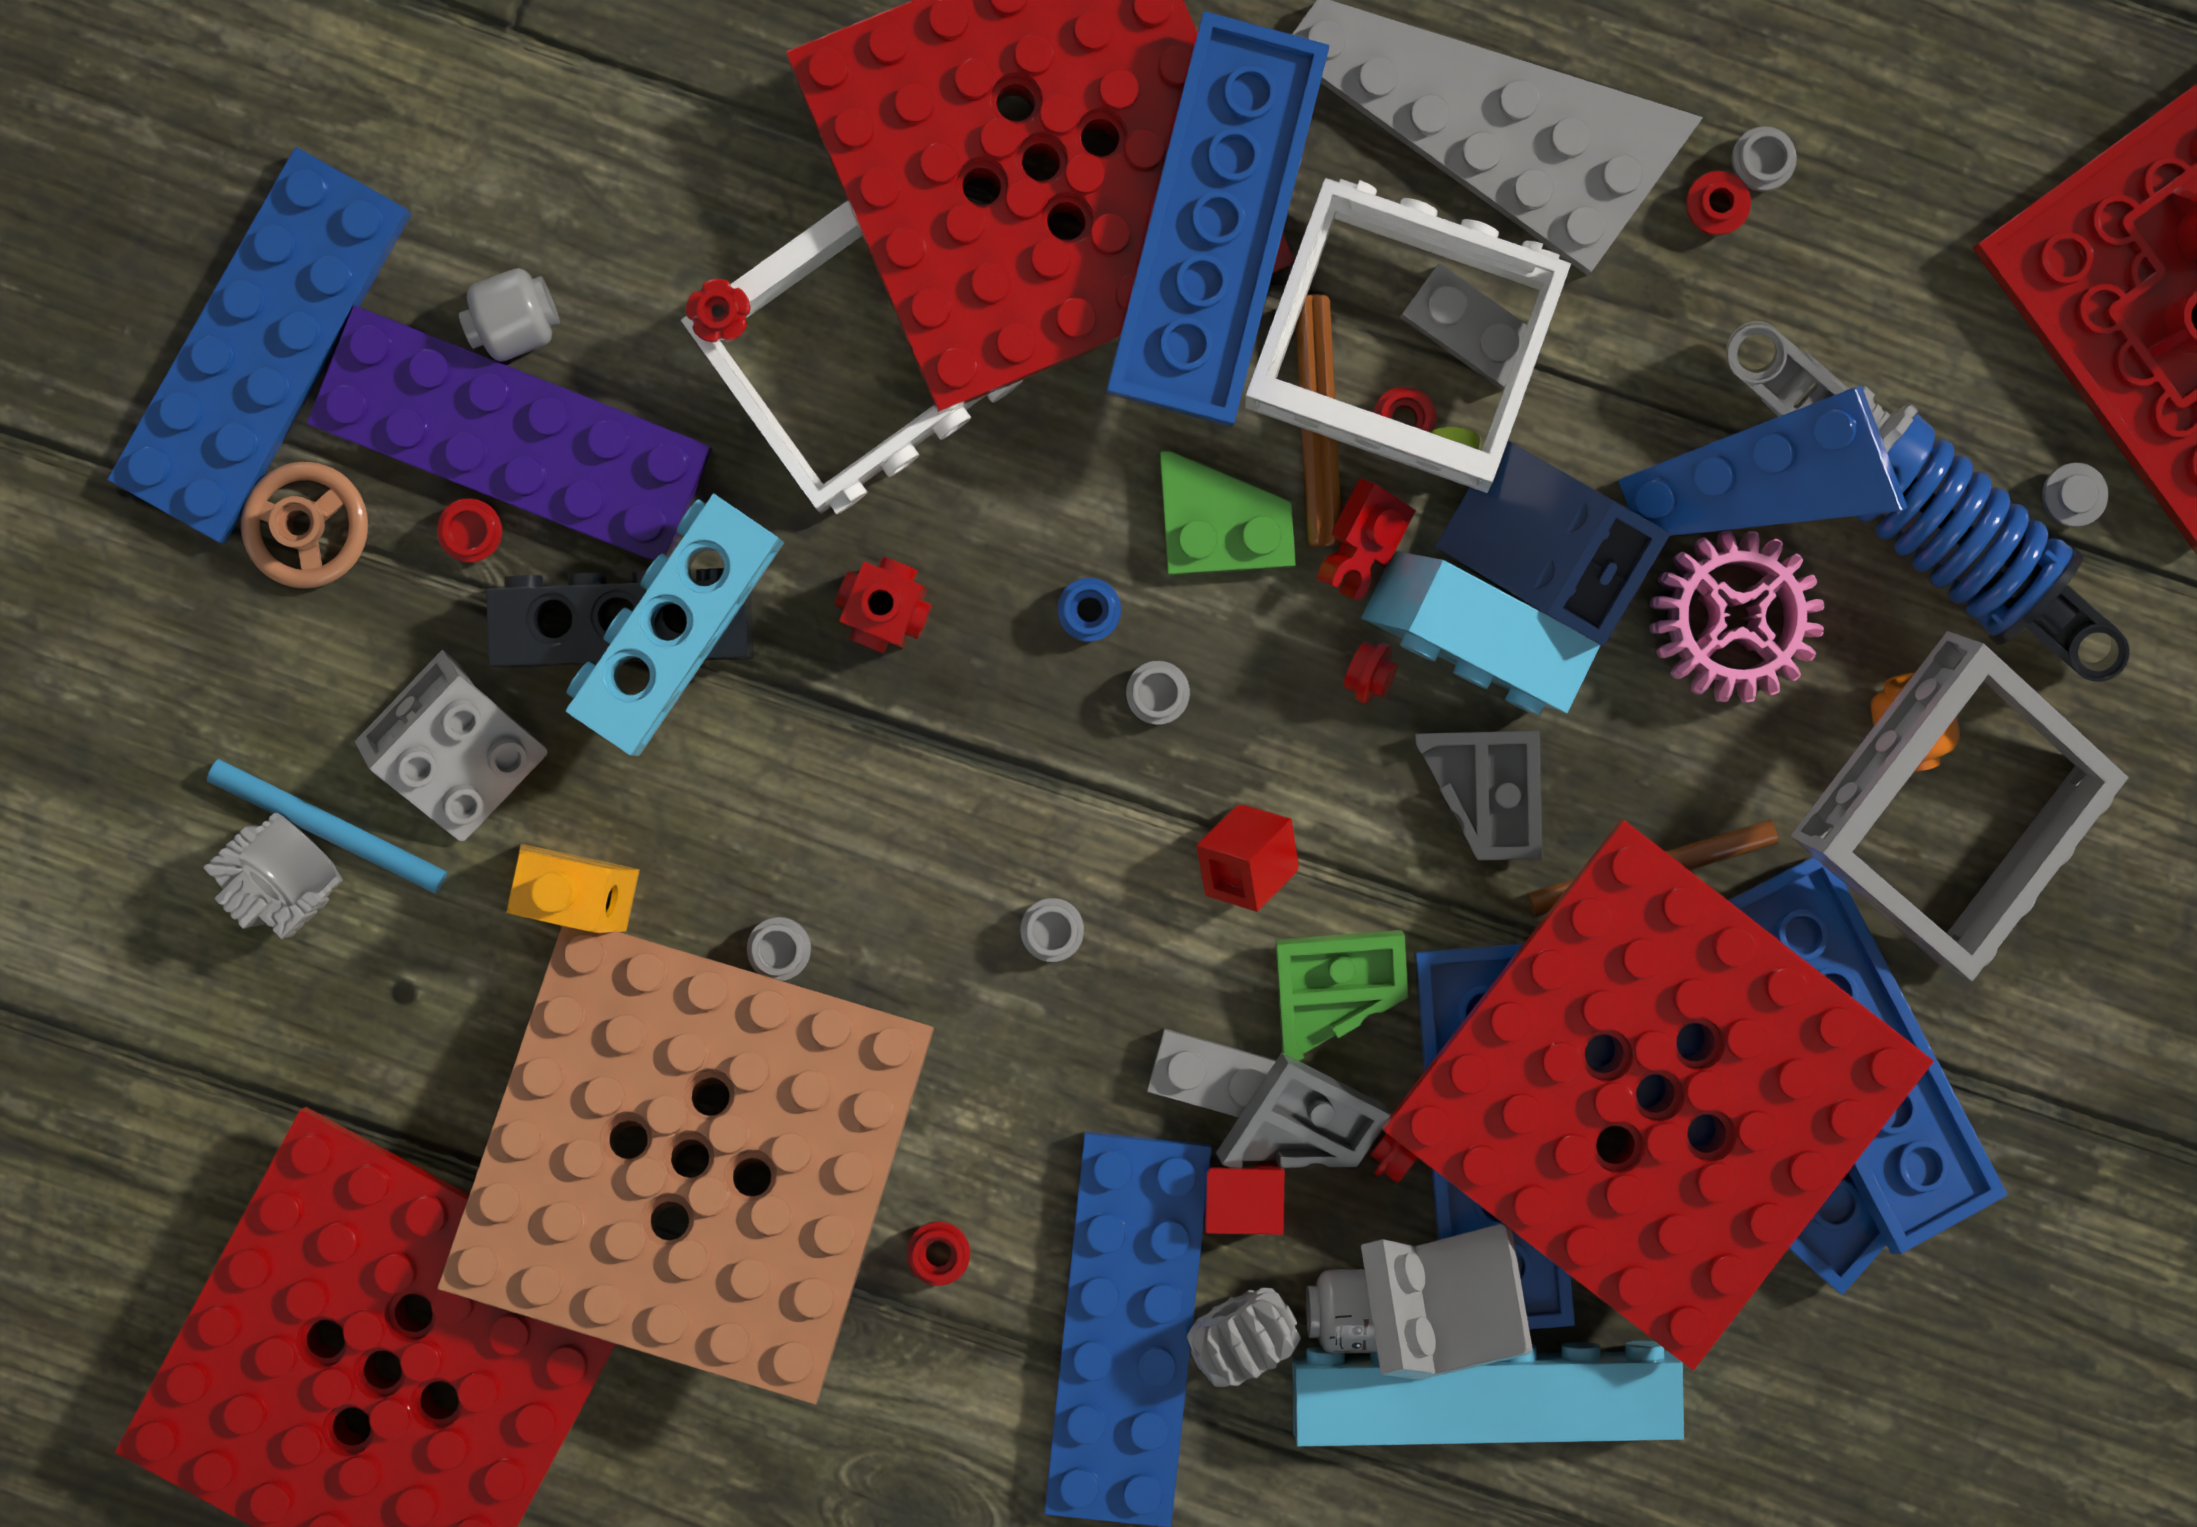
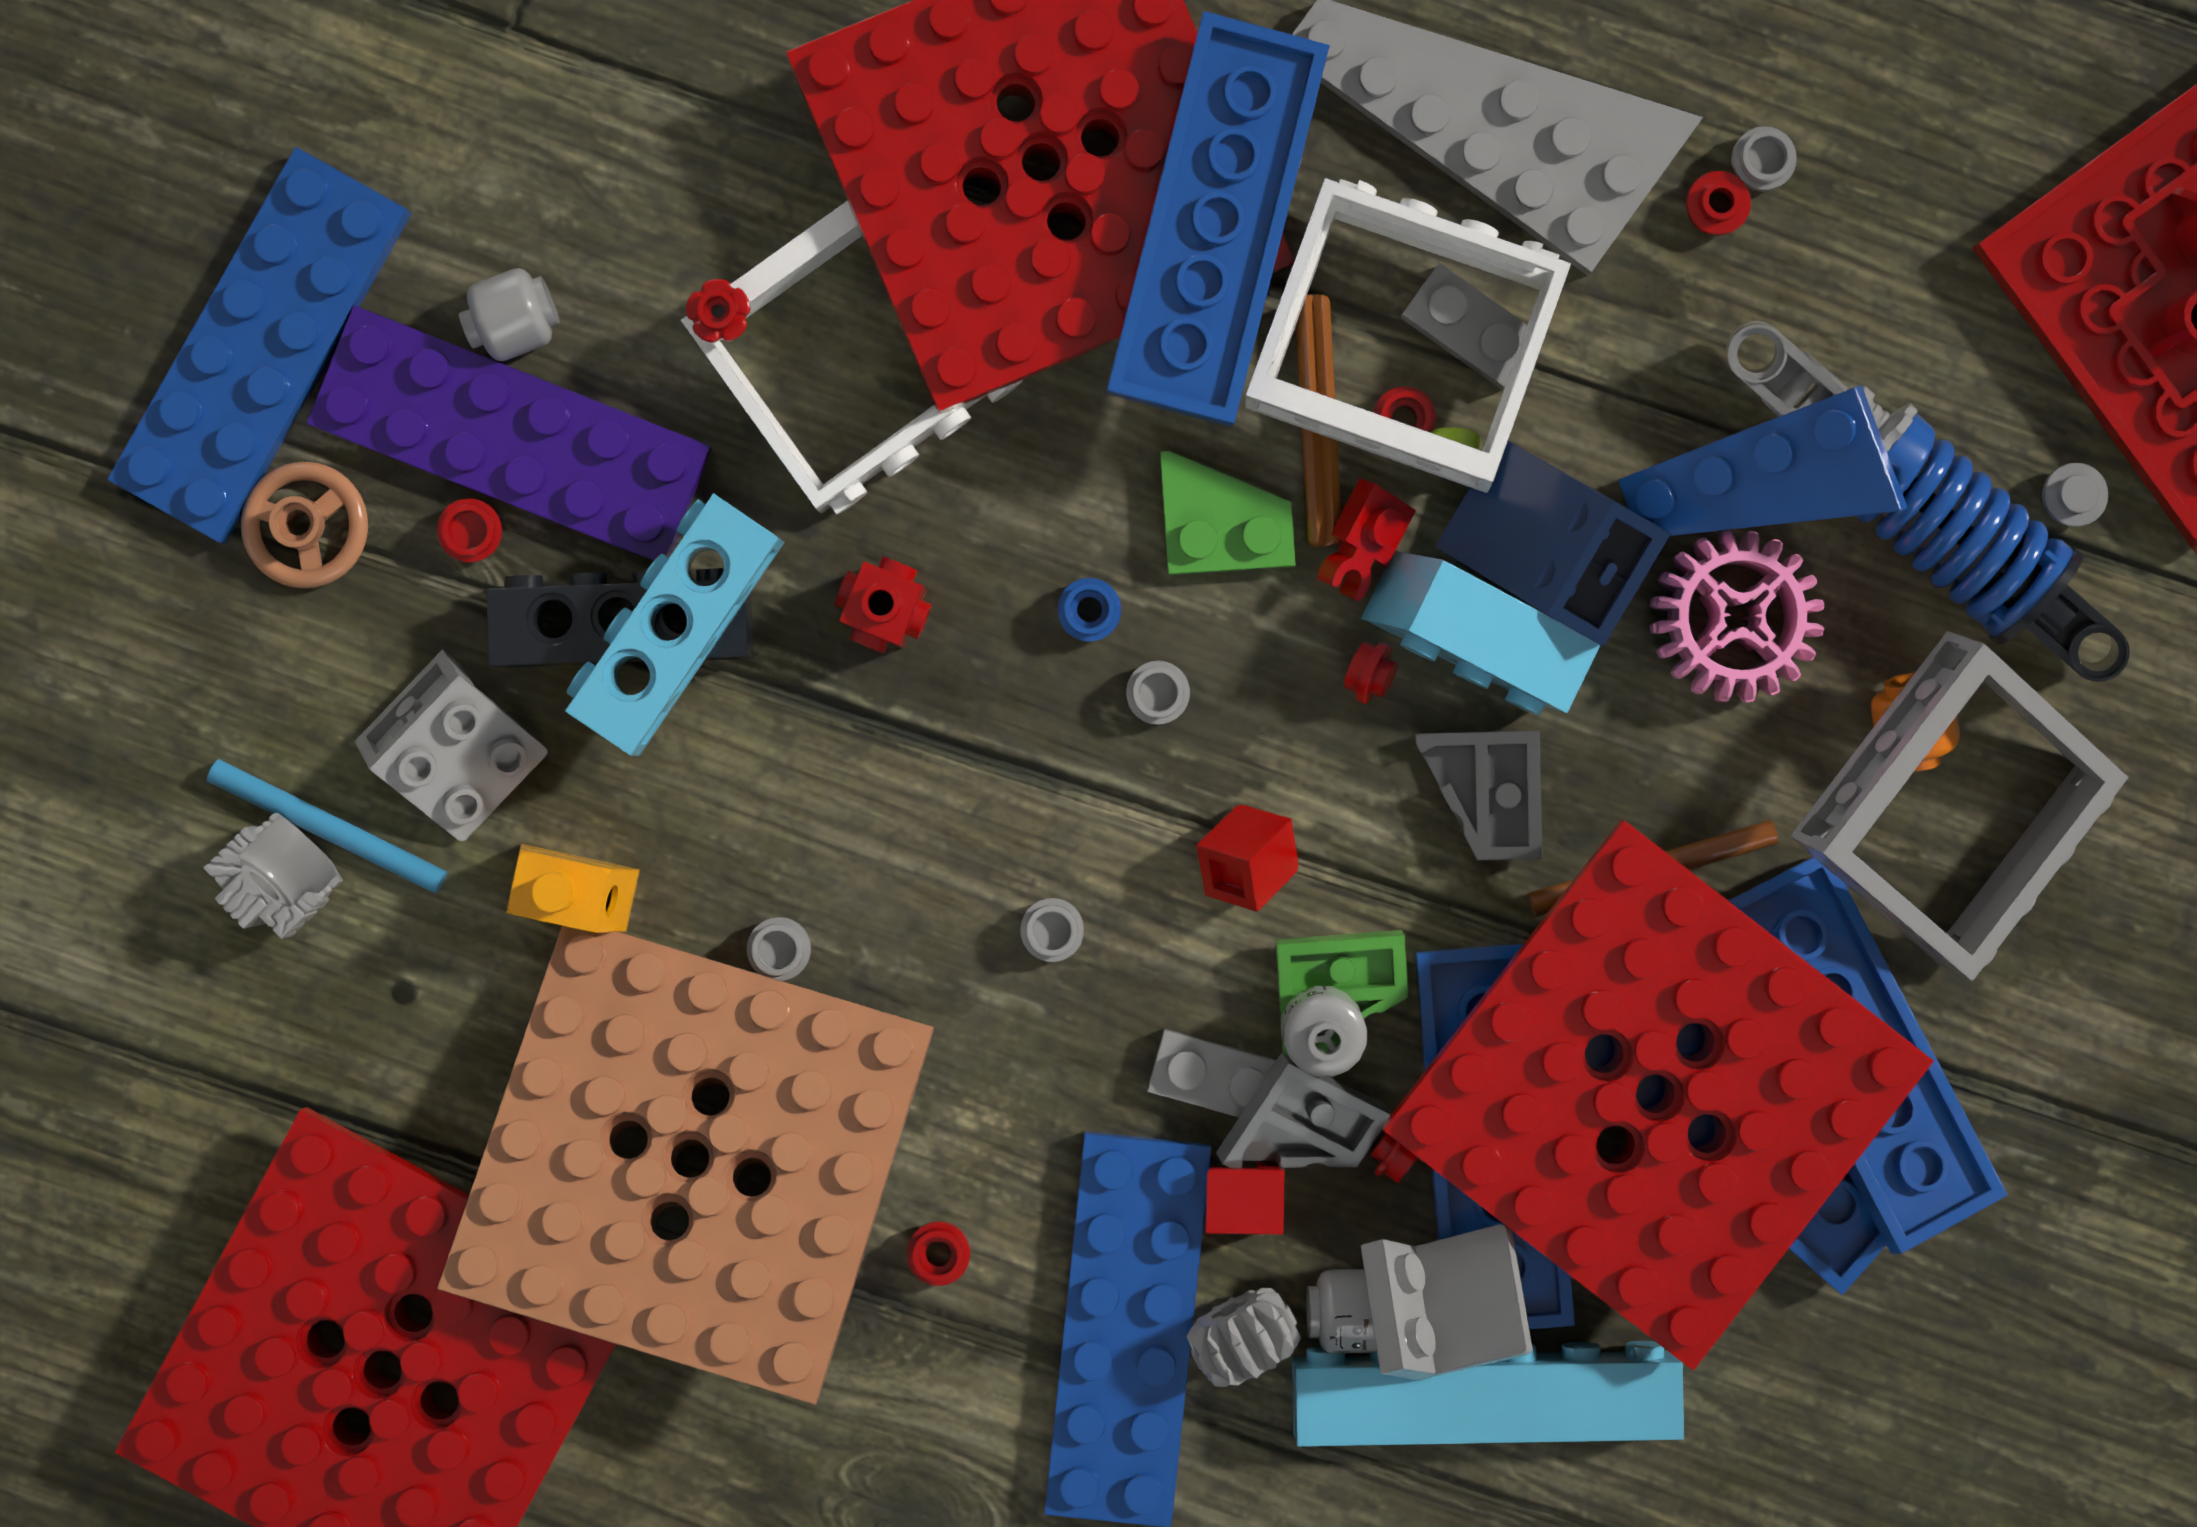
(1326, 1010): none -> light grey head

